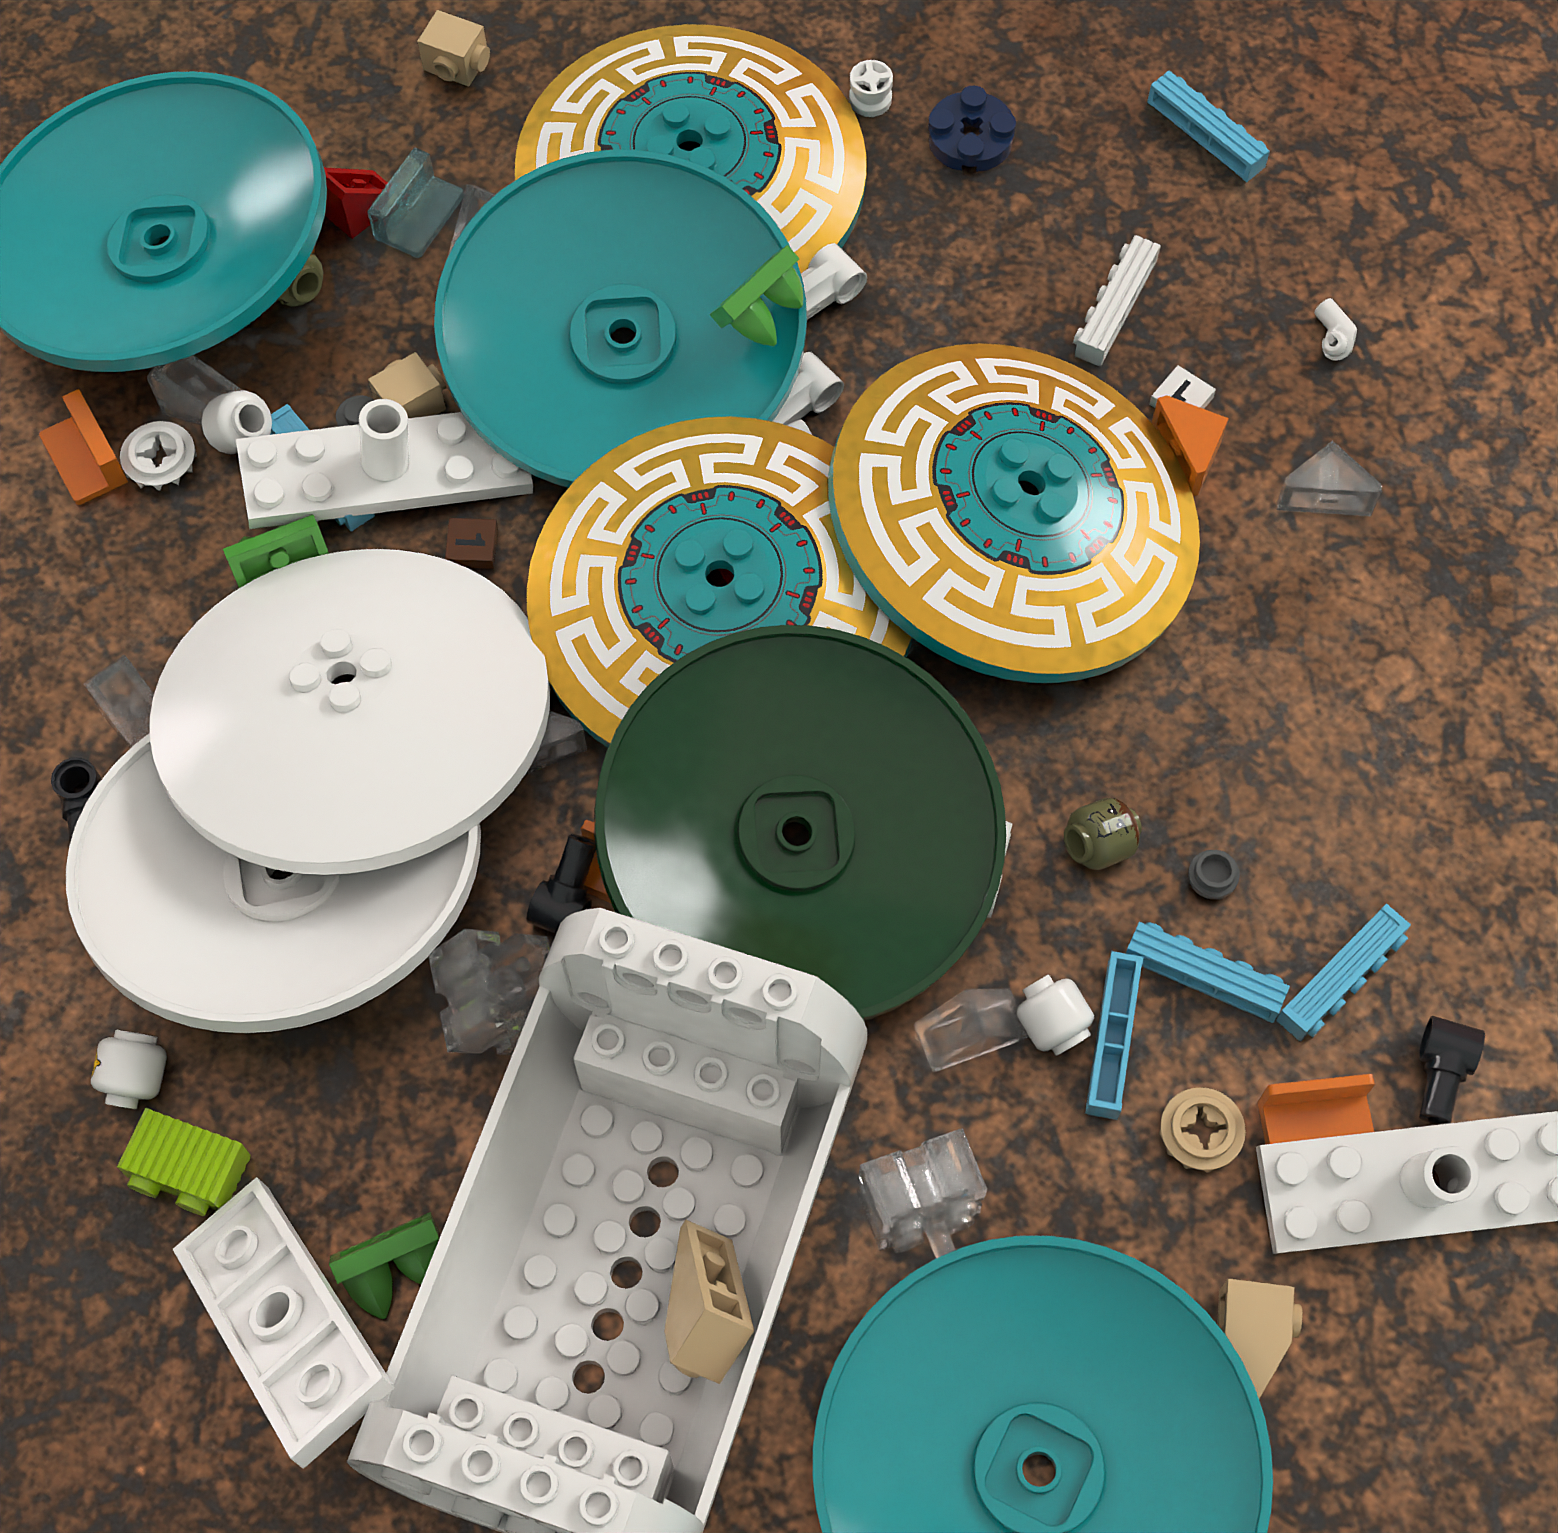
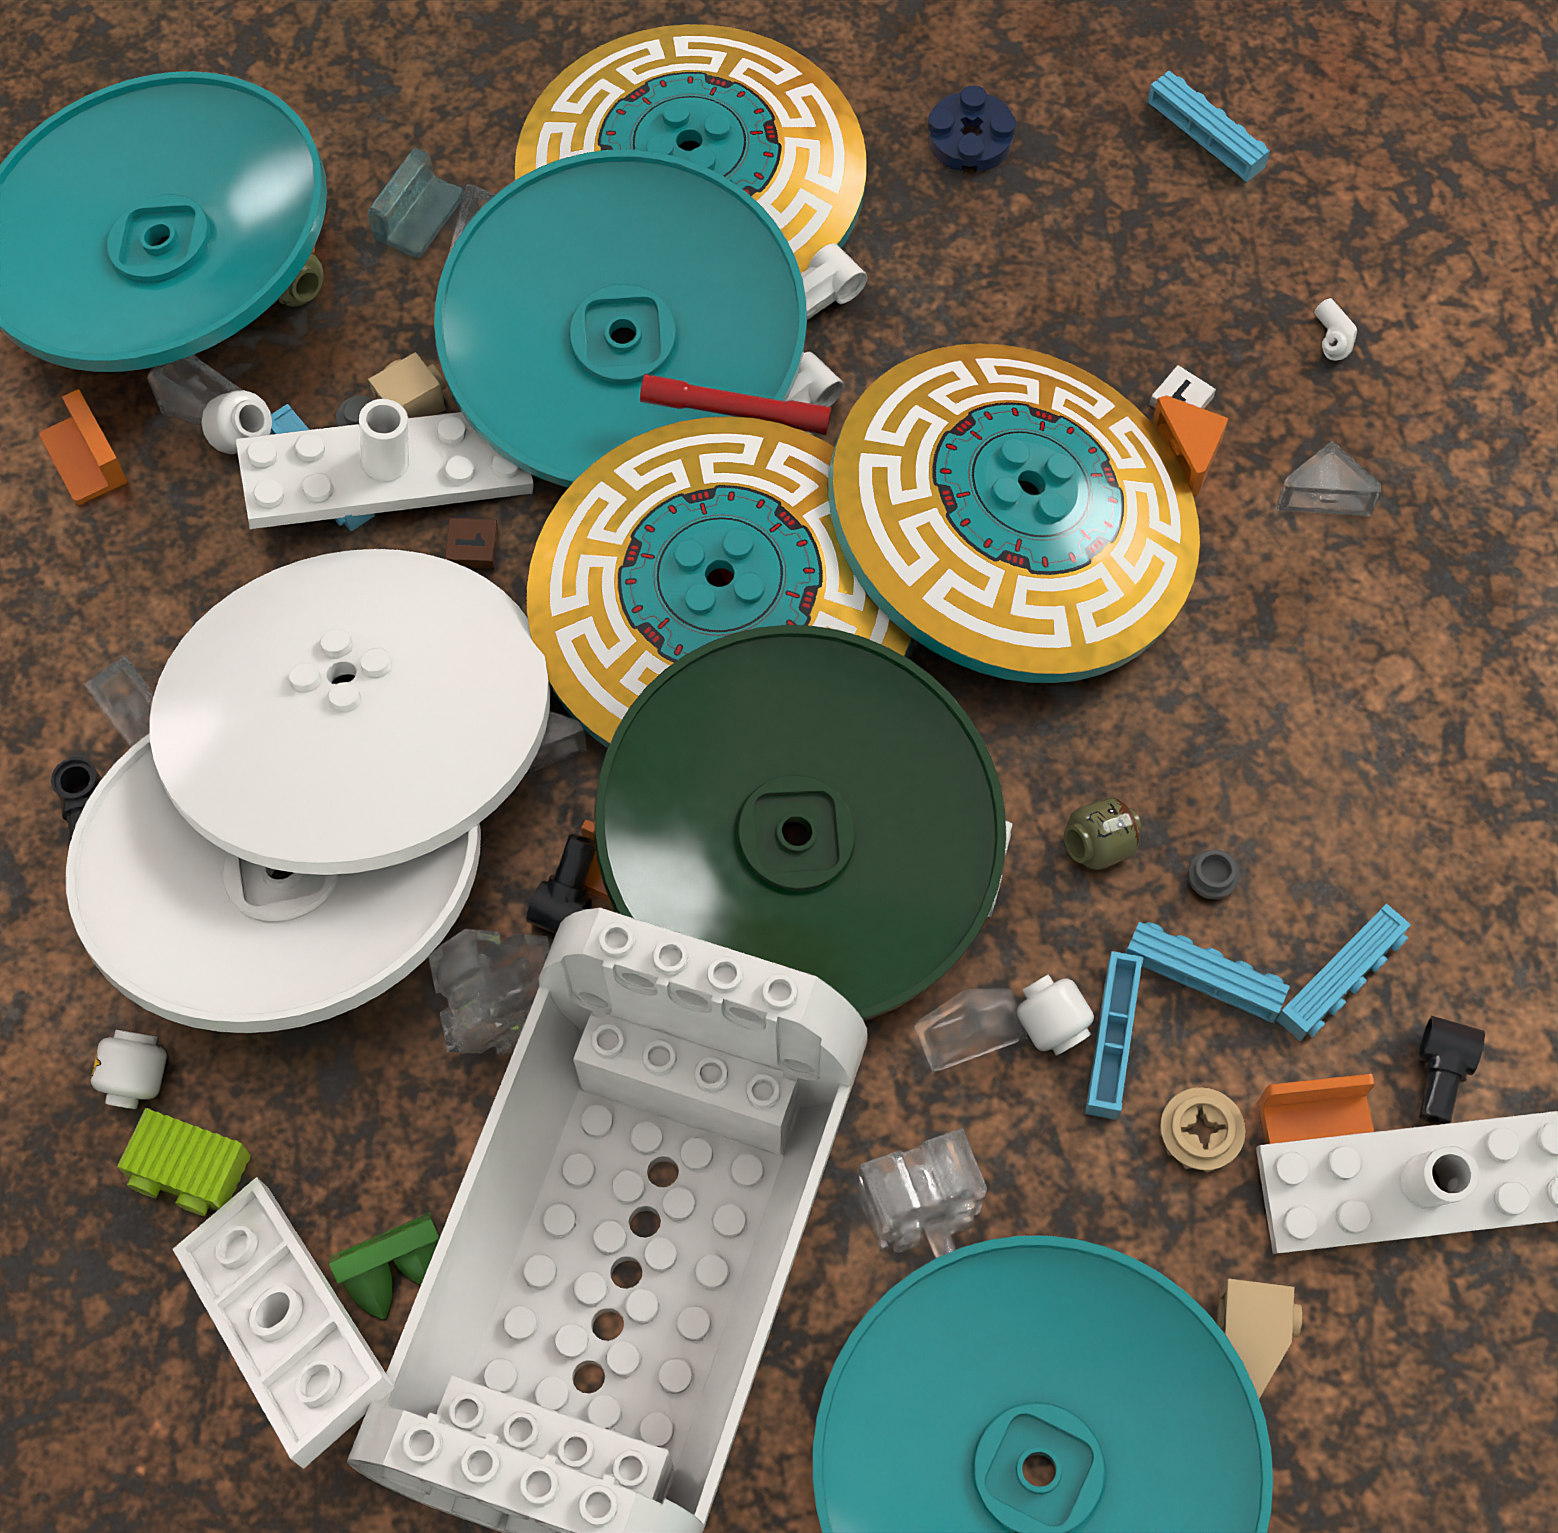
(144, 444): white gear -> none
(275, 549): bright green tile -> none
(350, 197): red slope -> none
(453, 48): tan brick -> none
(682, 395): none -> red piece
(707, 1305): tan slope -> none
(747, 310): bright green tile -> none
(878, 79): white wheel -> none
(1116, 300): white piece -> none

